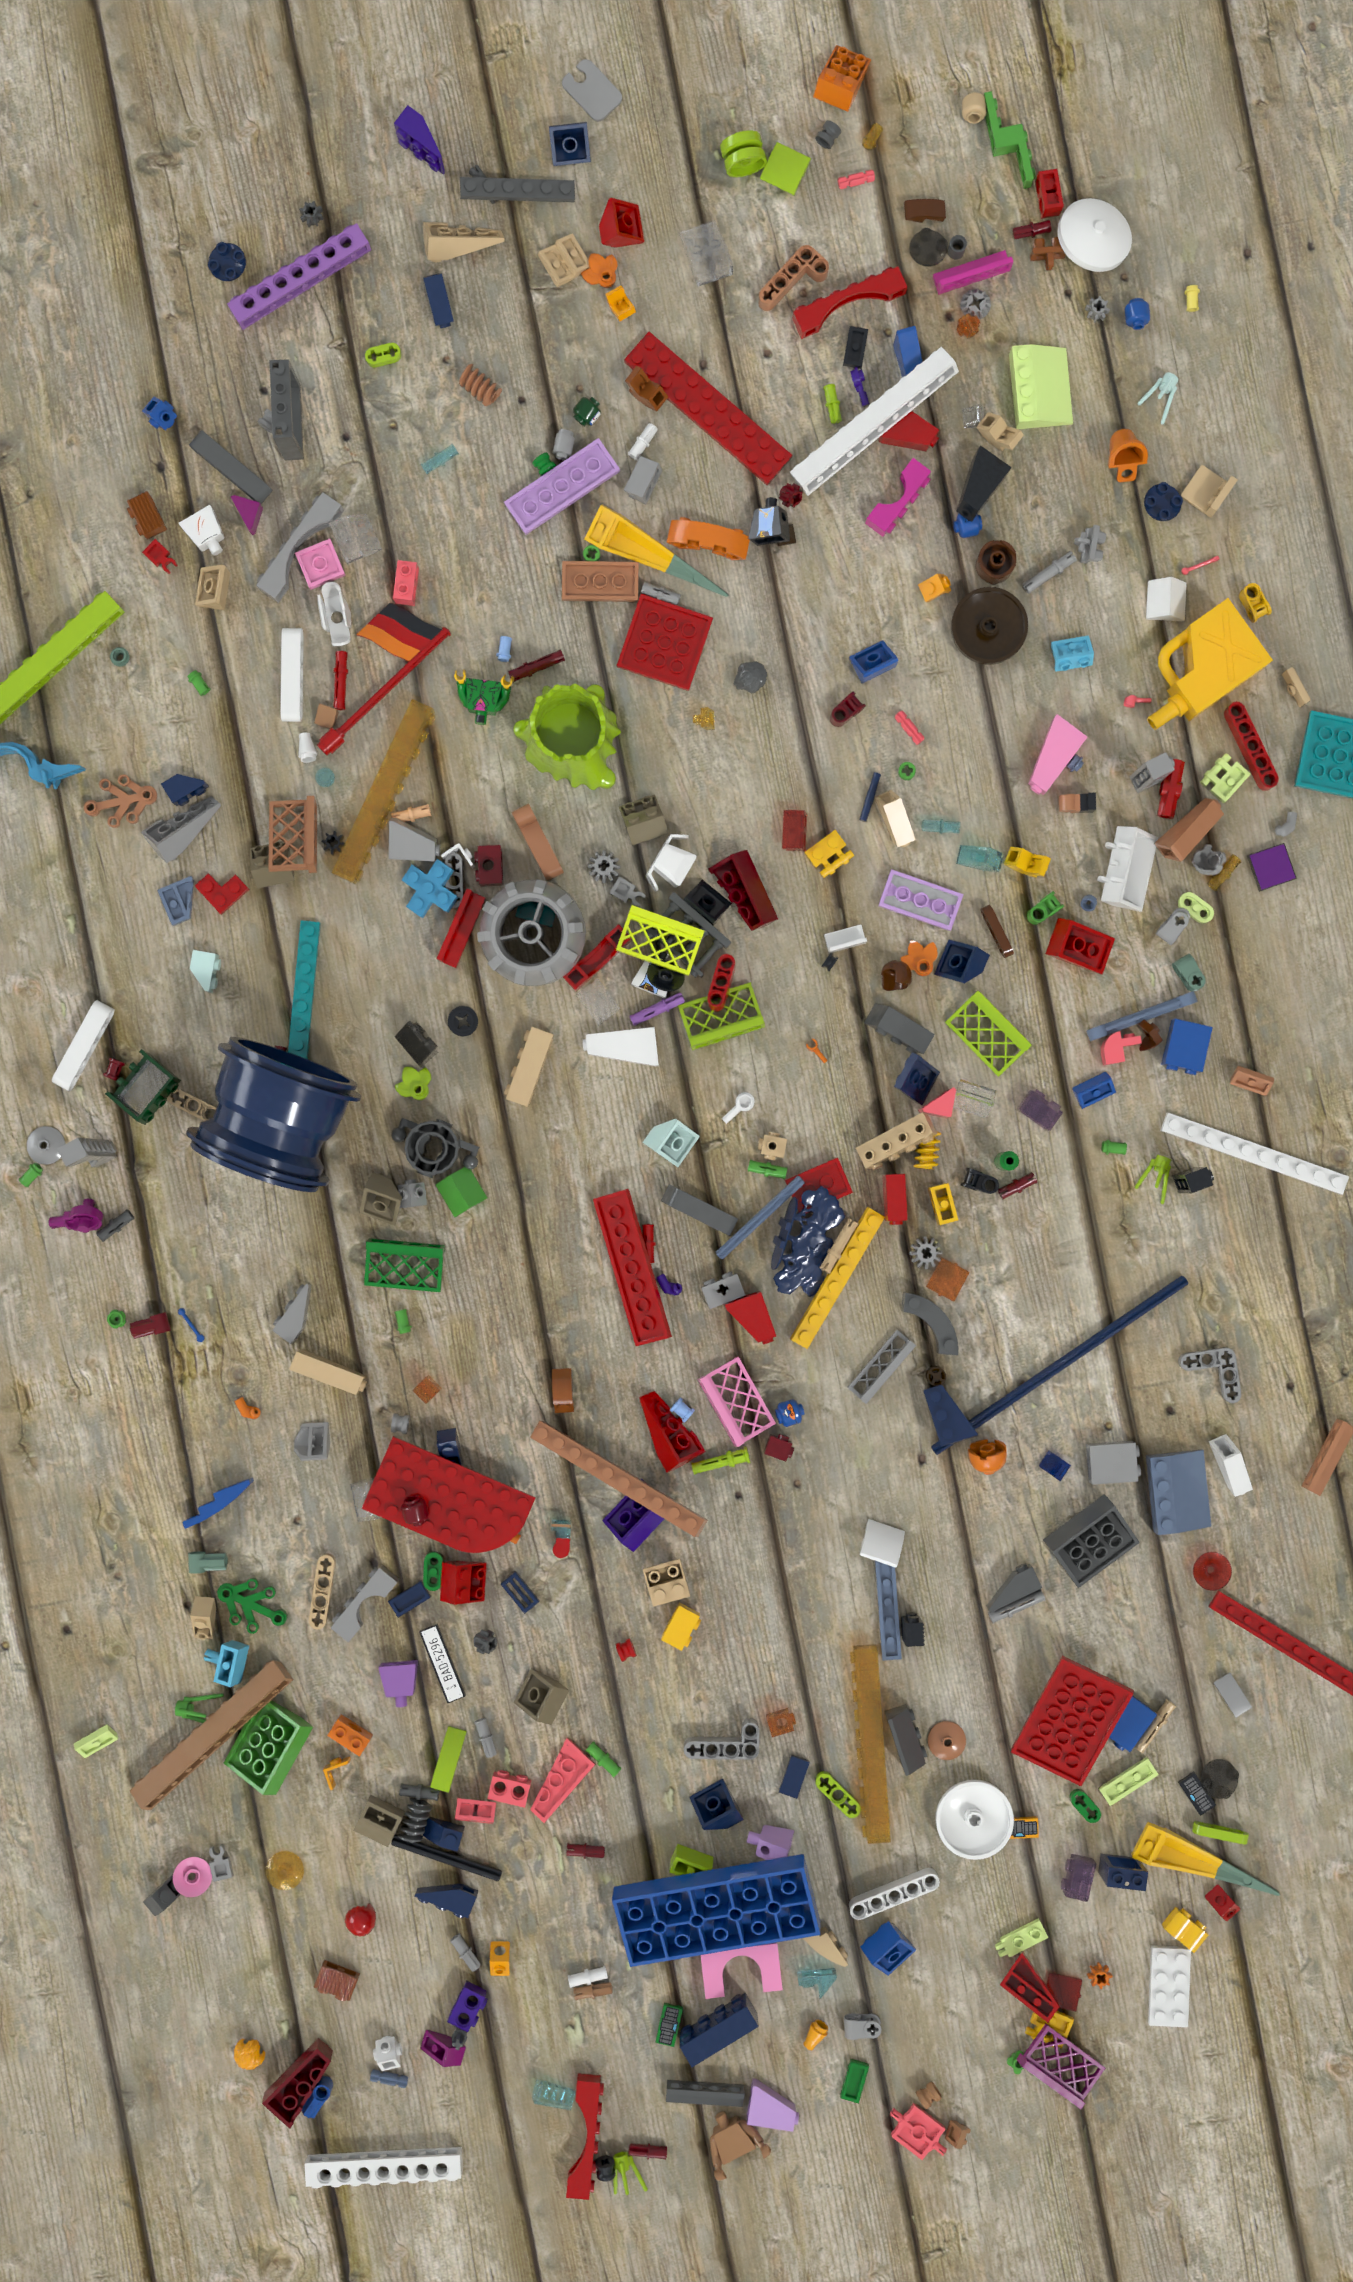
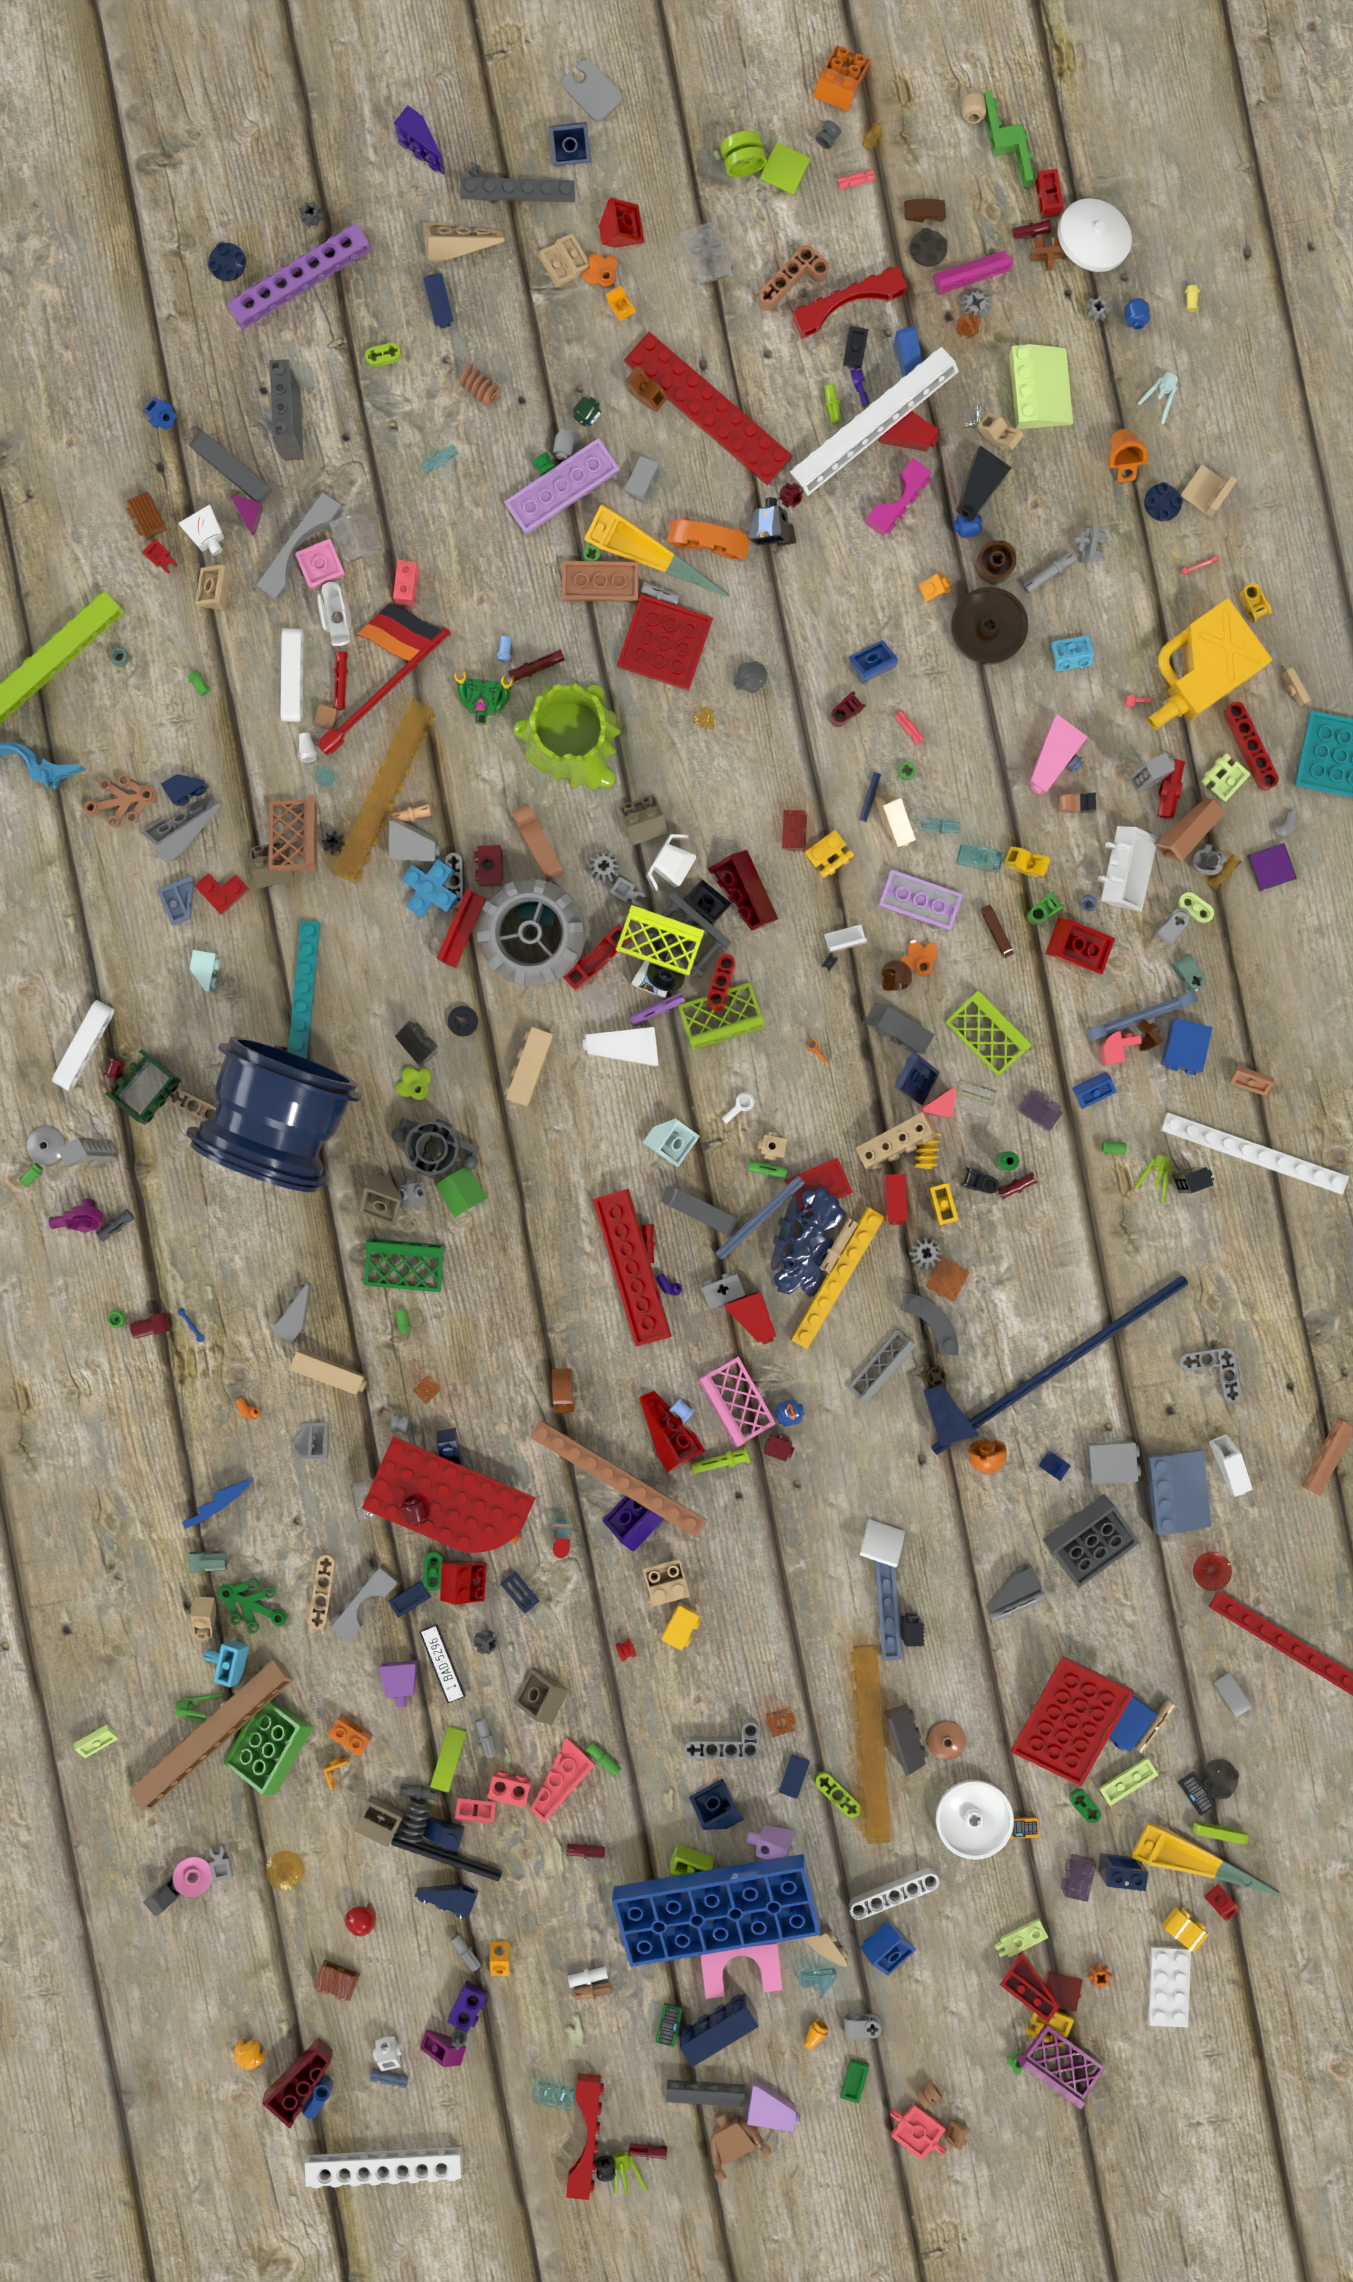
(466, 853): white bracket -> none
(642, 441): white axle -> none
(957, 240): dark grey beam -> none
(961, 962): dark blue slope -> none
(1166, 599): white slope -> none

